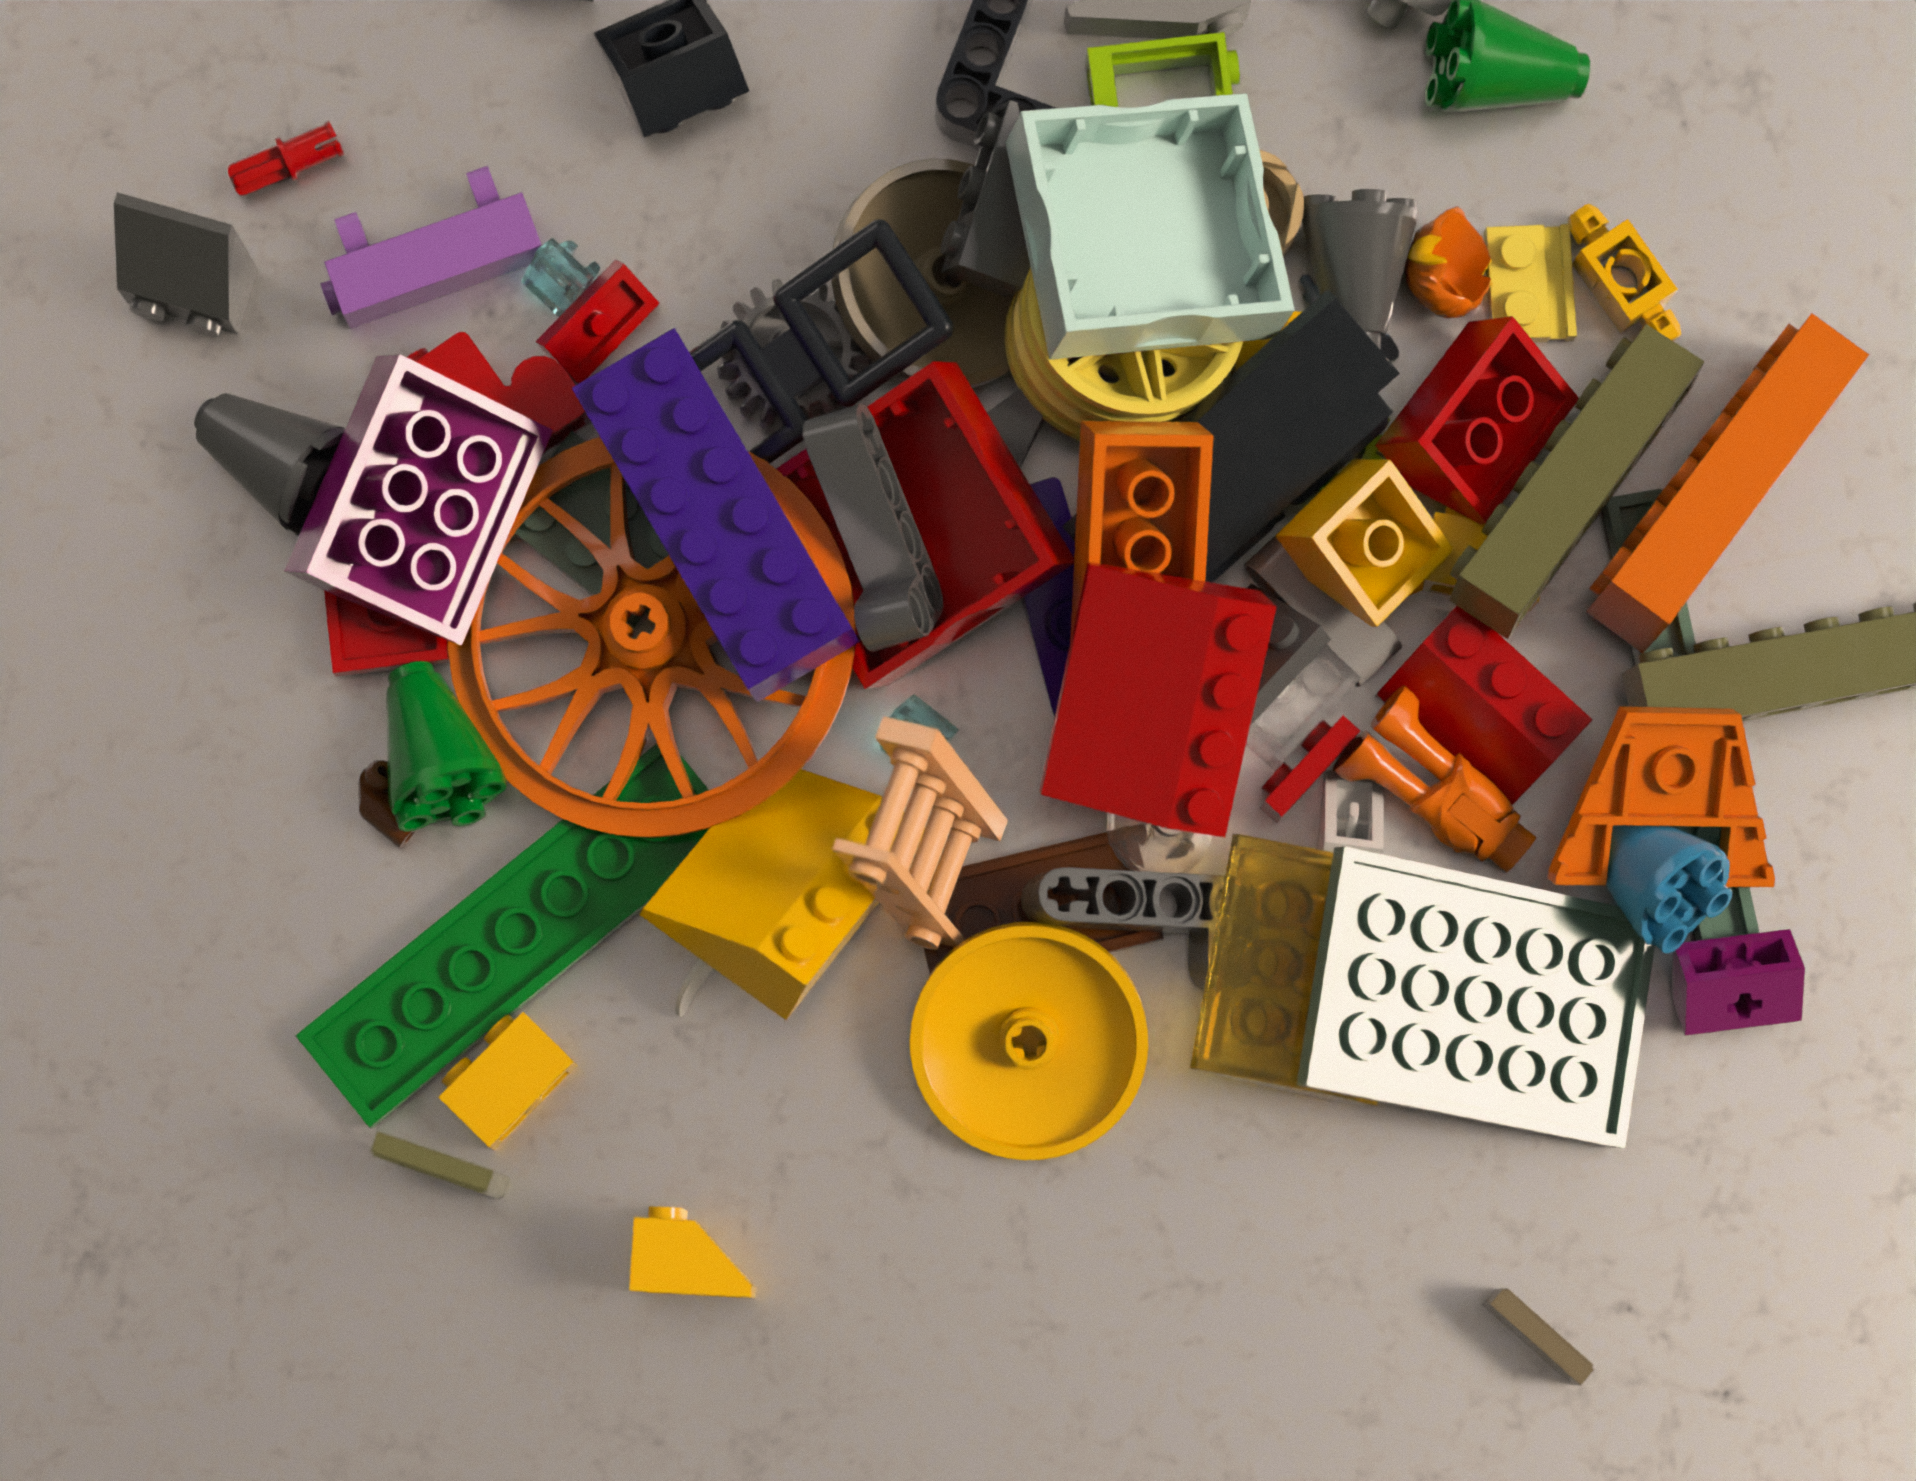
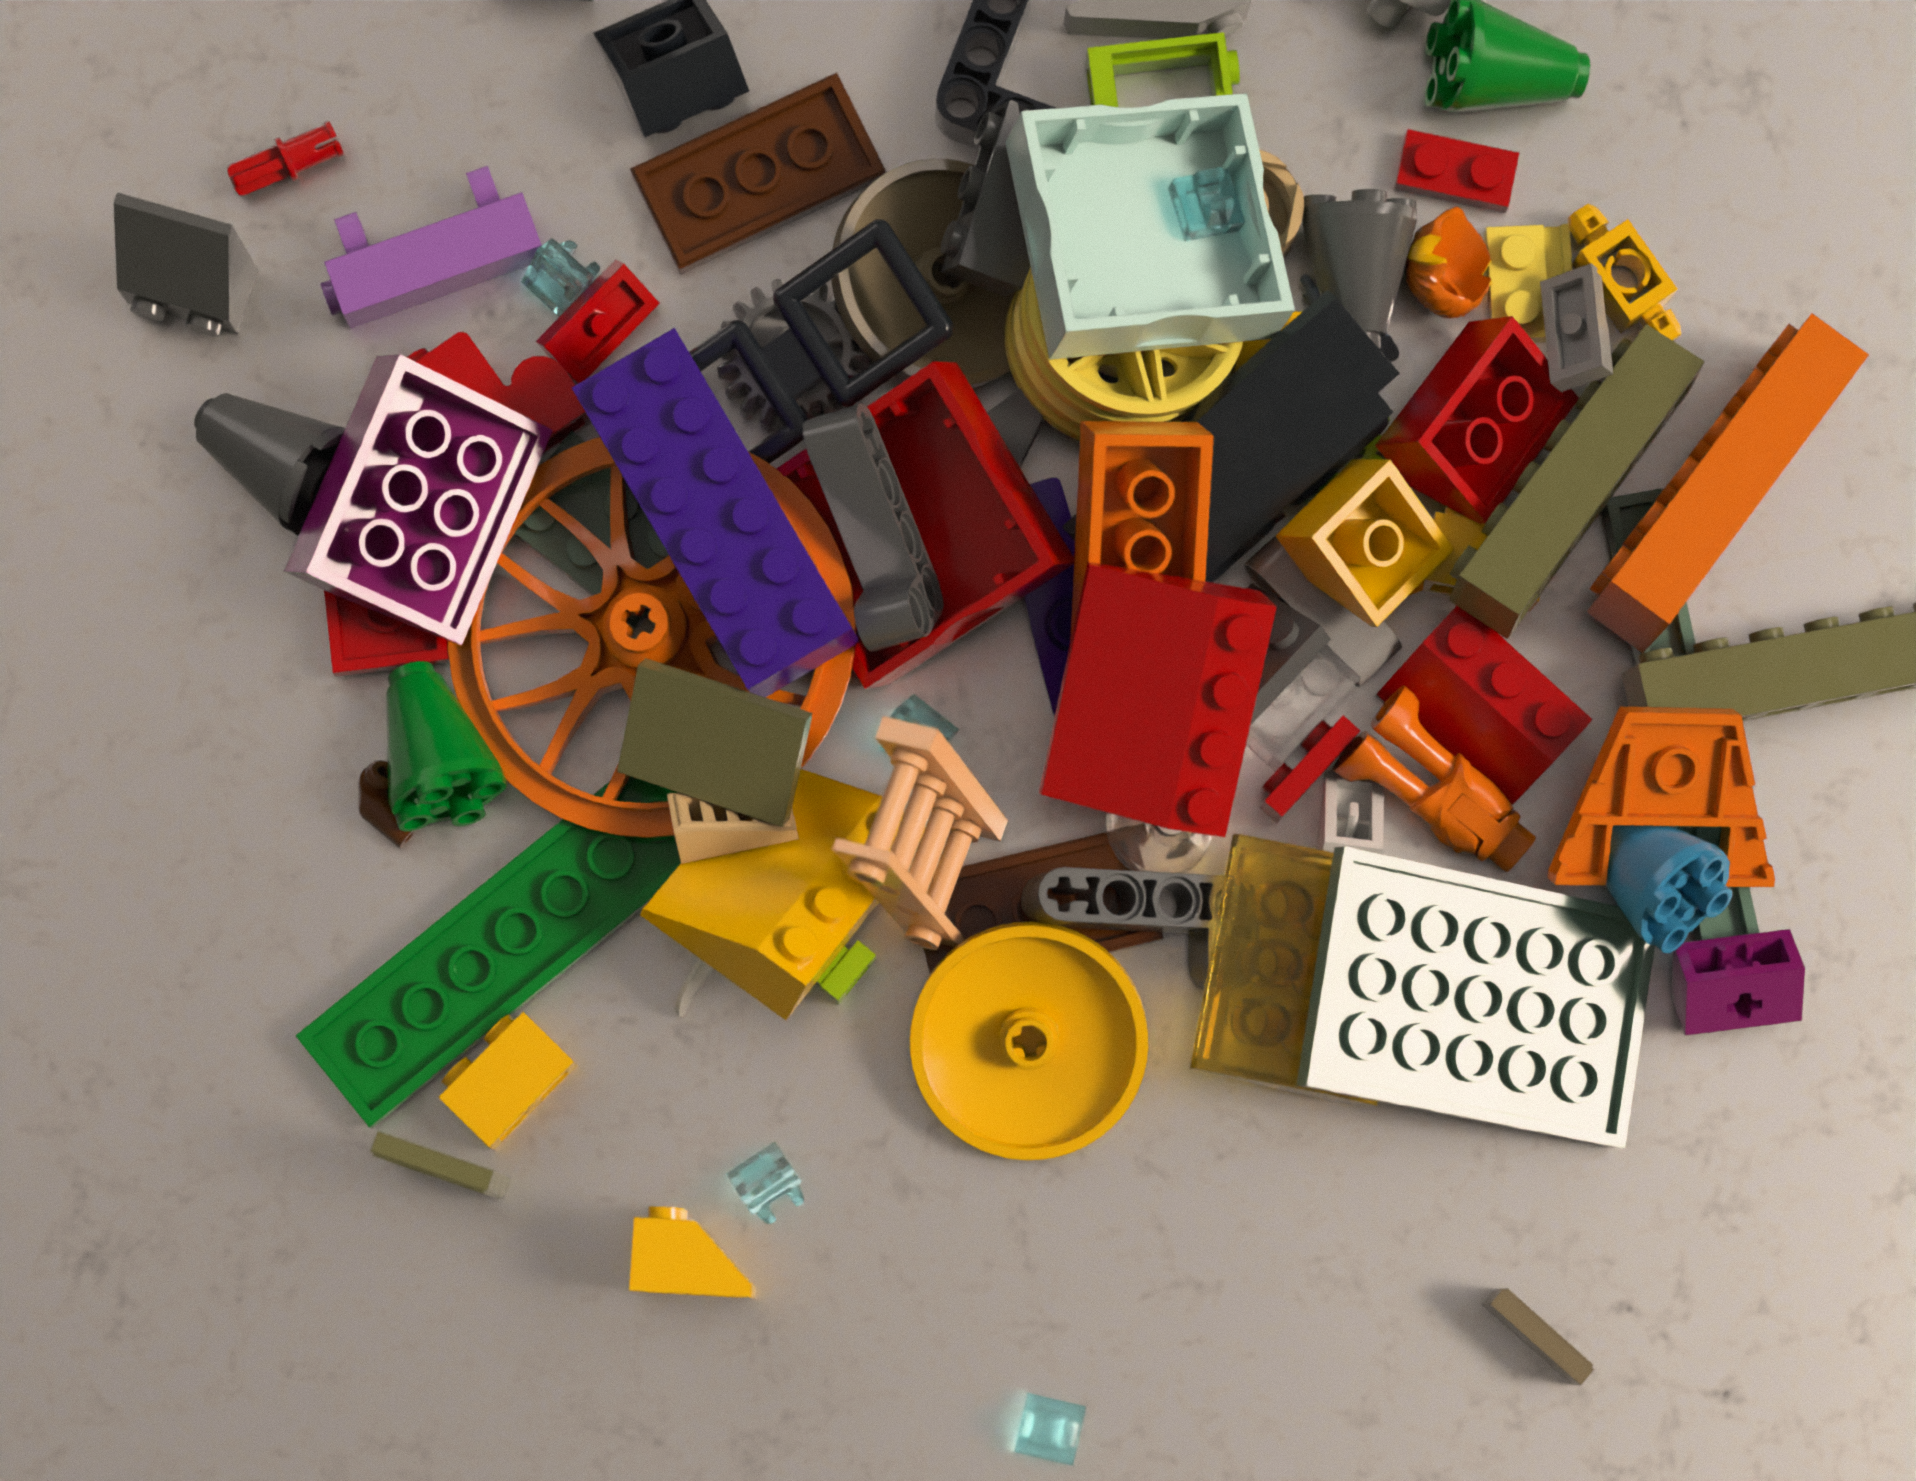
(712, 831): none -> tan slope
(714, 742): none -> olive tile
(758, 173): none -> reddish brown tile
(764, 1180): none -> clear light blue tile
(846, 971): none -> lime piece
(1050, 1429): none -> clear light blue tile
(1206, 204): none -> clear light blue tile
(1456, 171): none -> red plate
(1576, 328): none -> light grey plate

